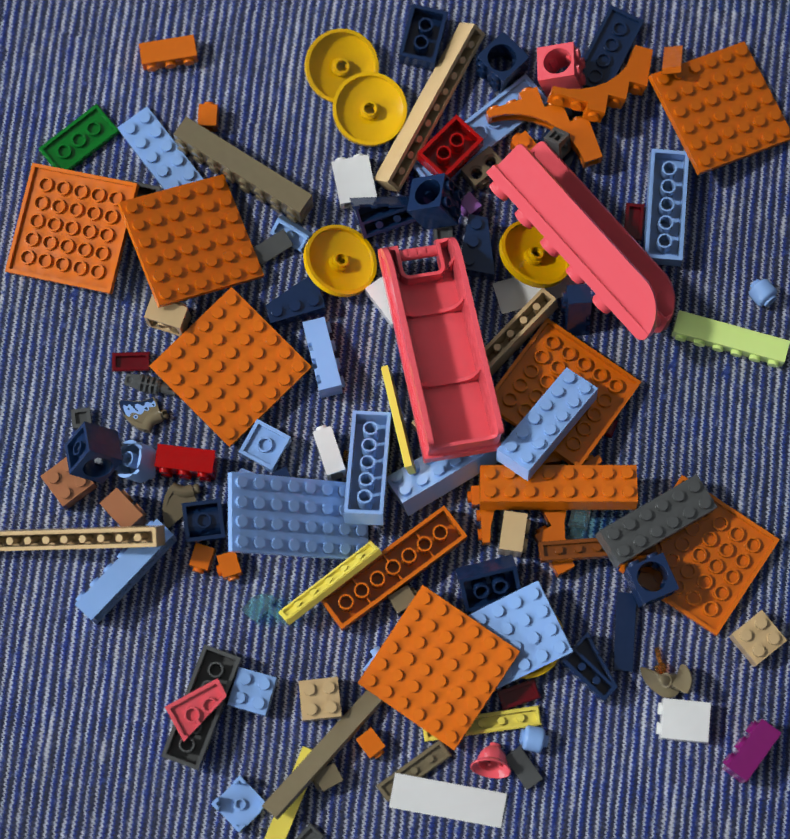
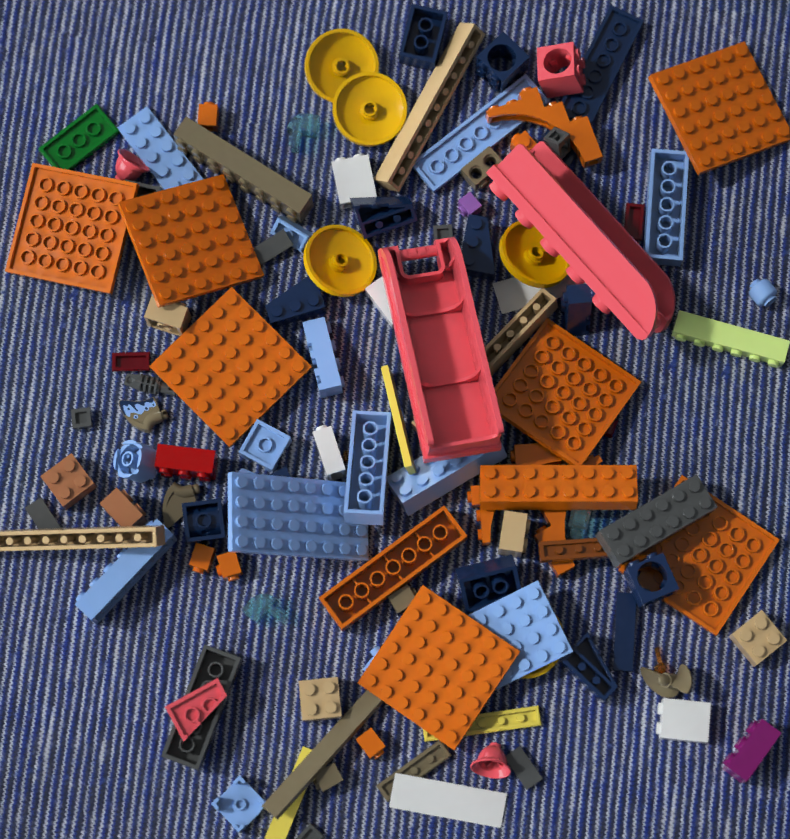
(42, 515): none -> dark grey tile
(93, 452): dark blue brick -> none
(129, 166): none -> coral hat
(168, 53): orange brick -> none
(252, 692): light blue brick -> none
(302, 126): none -> clear light blue brick
(330, 582): light yellow tile -> none
(435, 201): dark blue brick -> none
(450, 148): red brick -> none
(518, 694): dark red tile -> none
(533, 739): light blue head -> none
(546, 424): light blue brick -> none
(593, 100): orange arch -> none
(672, 60): orange tile -> none

